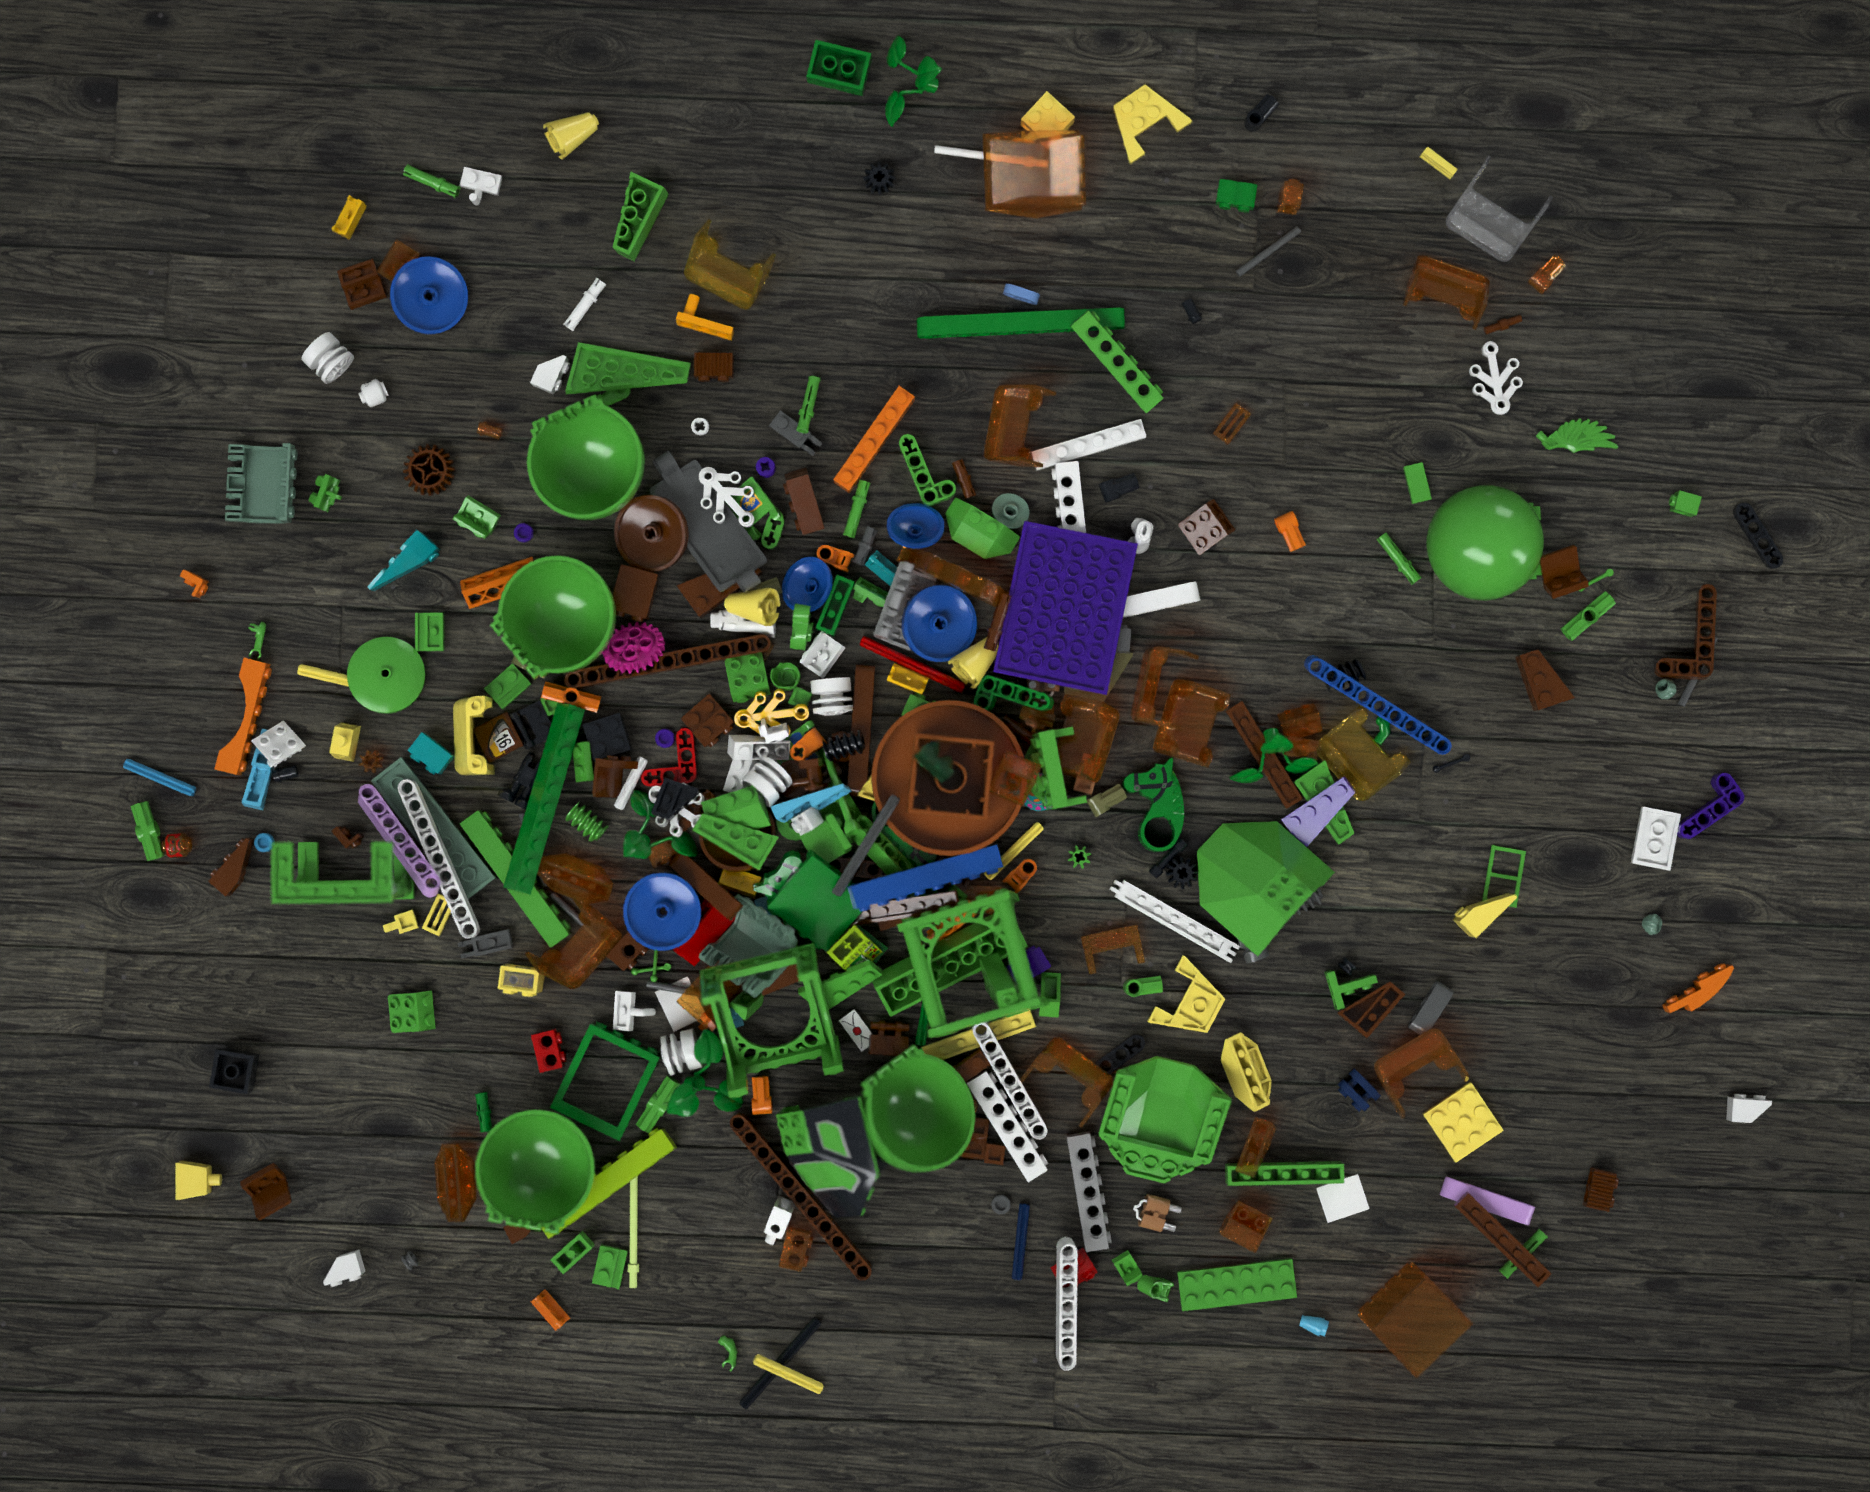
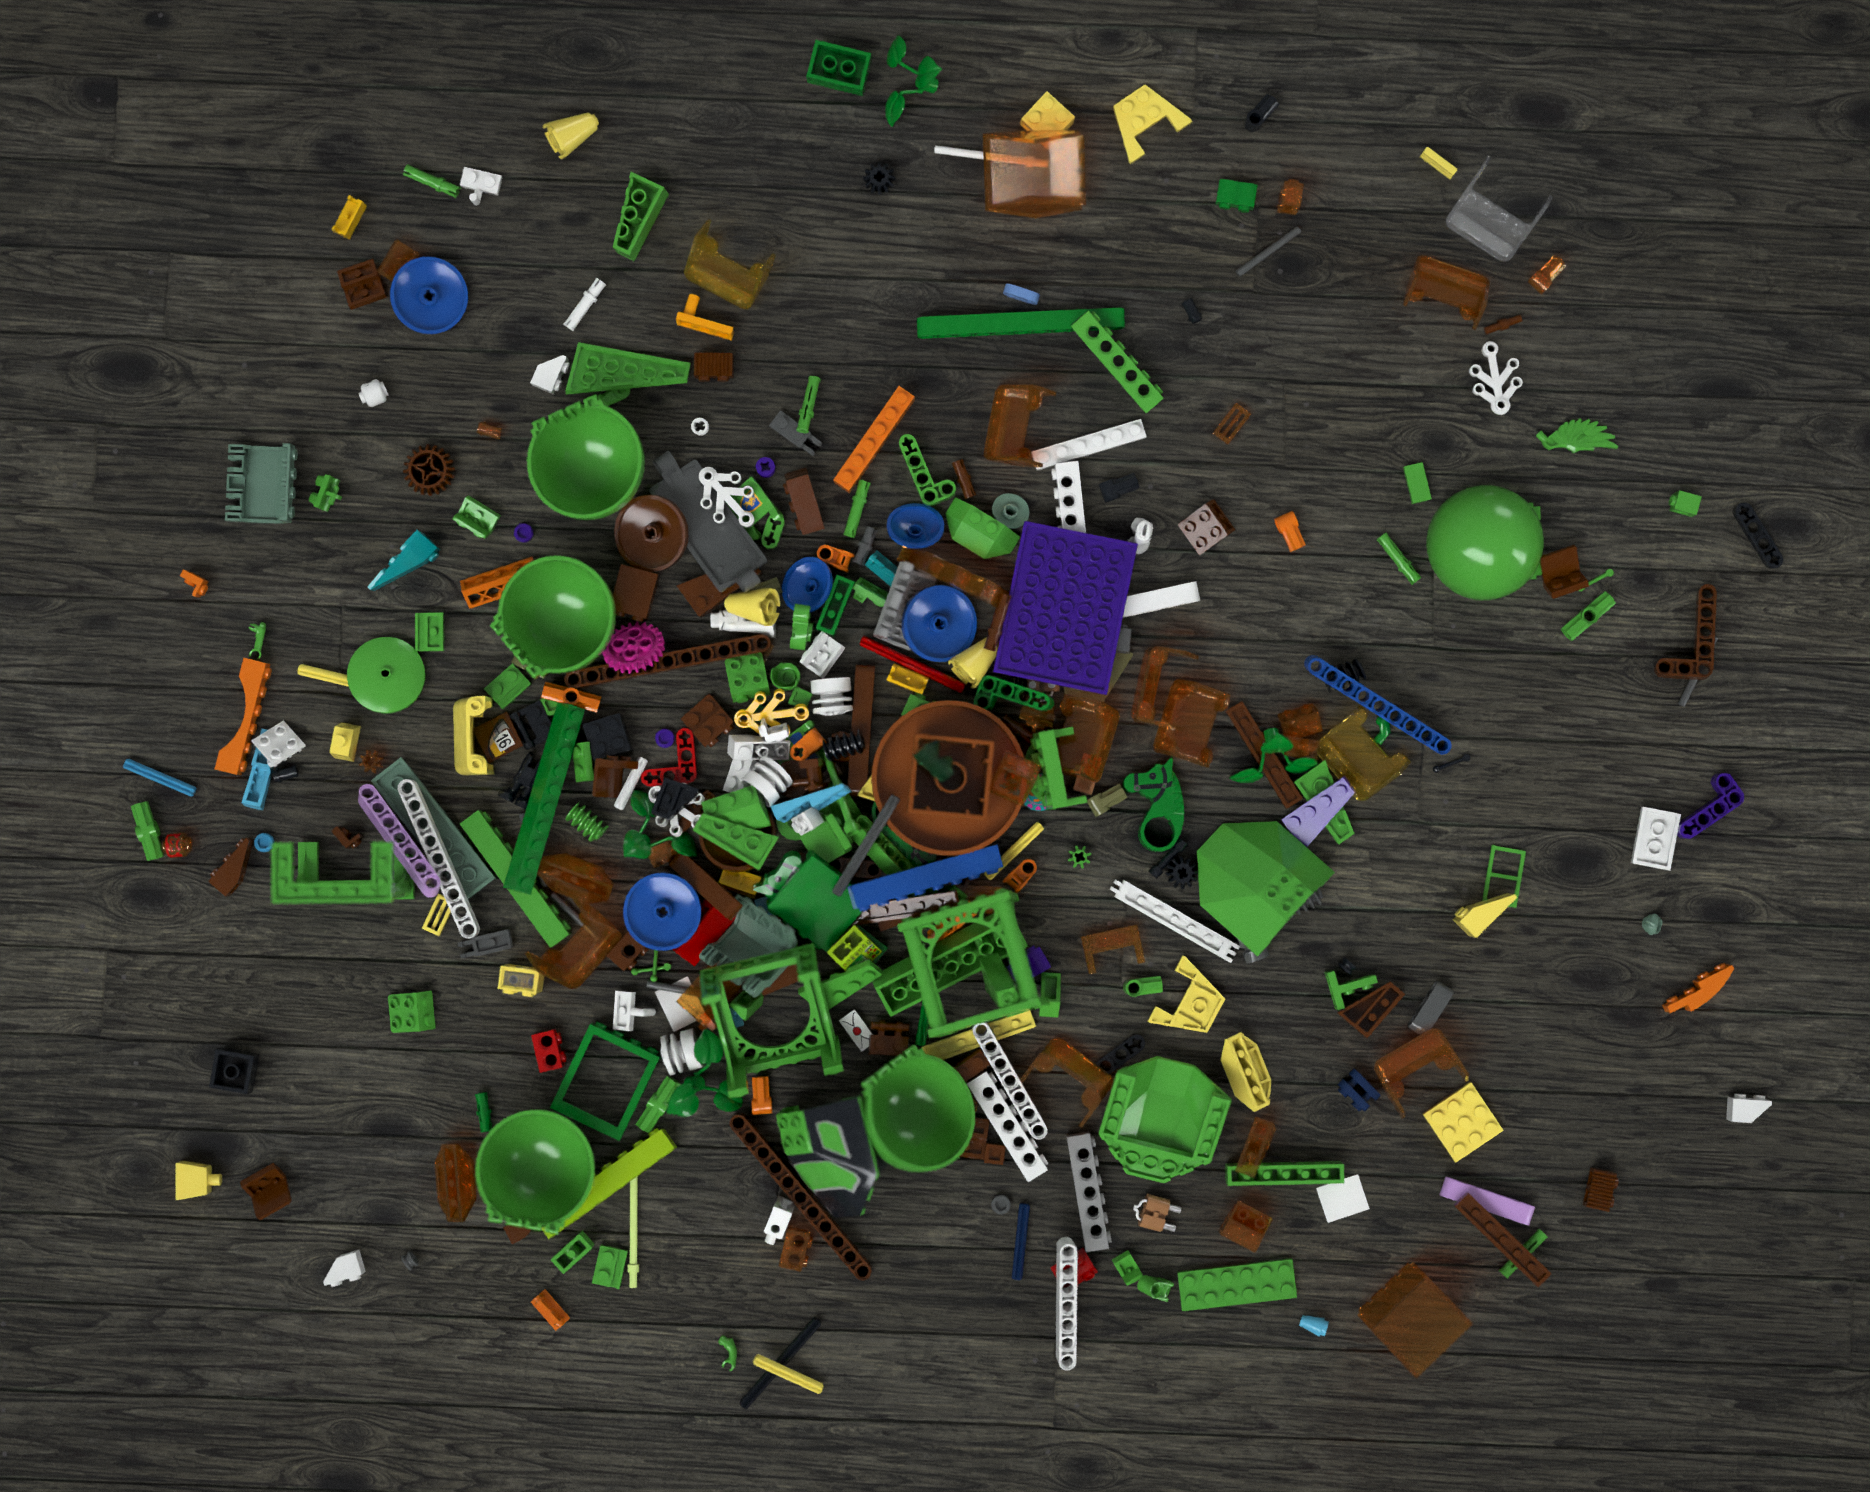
(327, 357): white wheel -> none
(403, 922): light yellow plate -> none
(430, 753): teal brick -> none
(1541, 681): reddish brown wedge -> none
(1665, 689): sand green piece -> none

